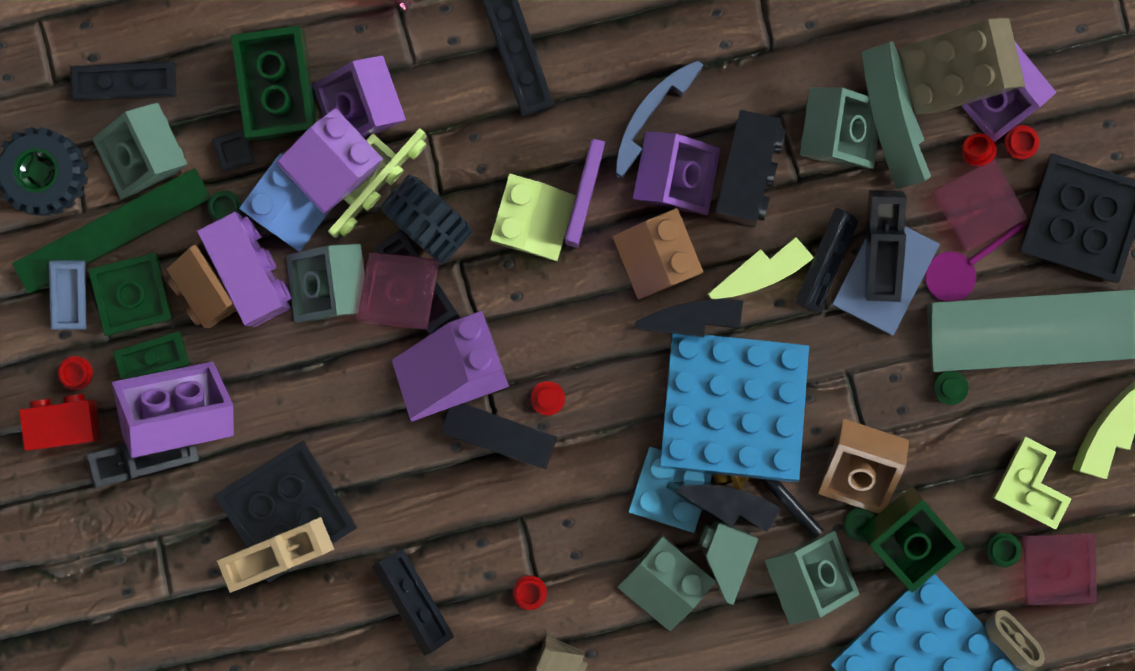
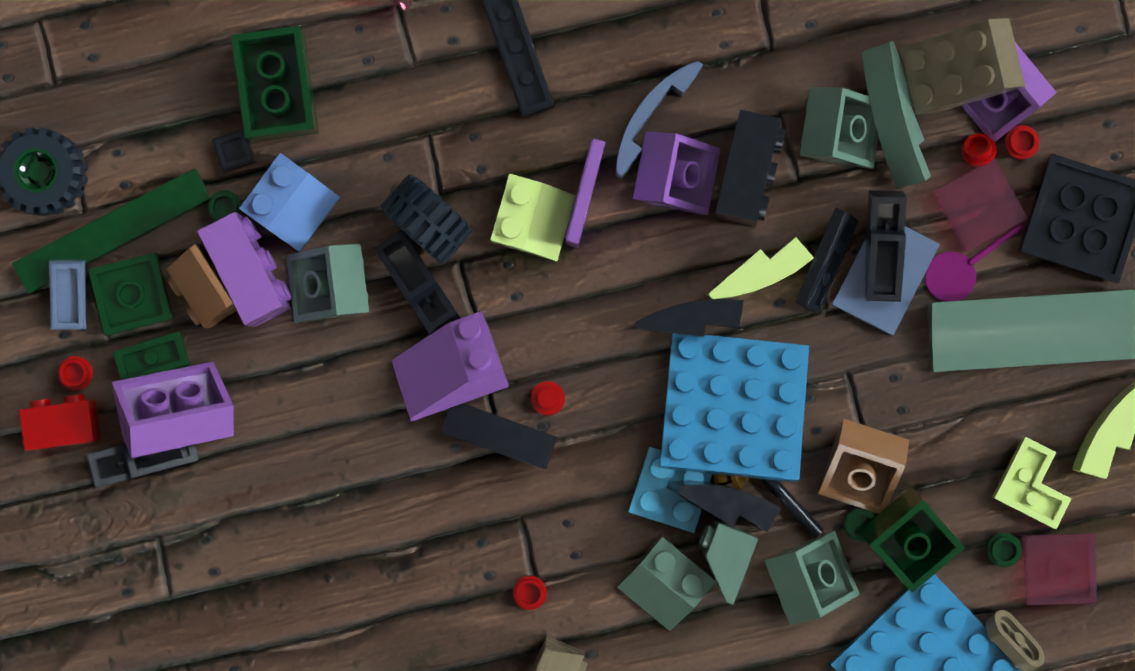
(123, 81): black tile -> none
(139, 150): sand green slope -> none
(275, 555): tan slope -> none
(284, 496): black plate -> none
(330, 161): medium lavender slope -> none
(362, 95): medium lavender slope -> none
(388, 171): yellowish green bracket -> none
(398, 290): clear pink tile -> none
(413, 601): black plate -> none
(657, 254): medium nougat slope -> none
(950, 387): dark green plate -> none

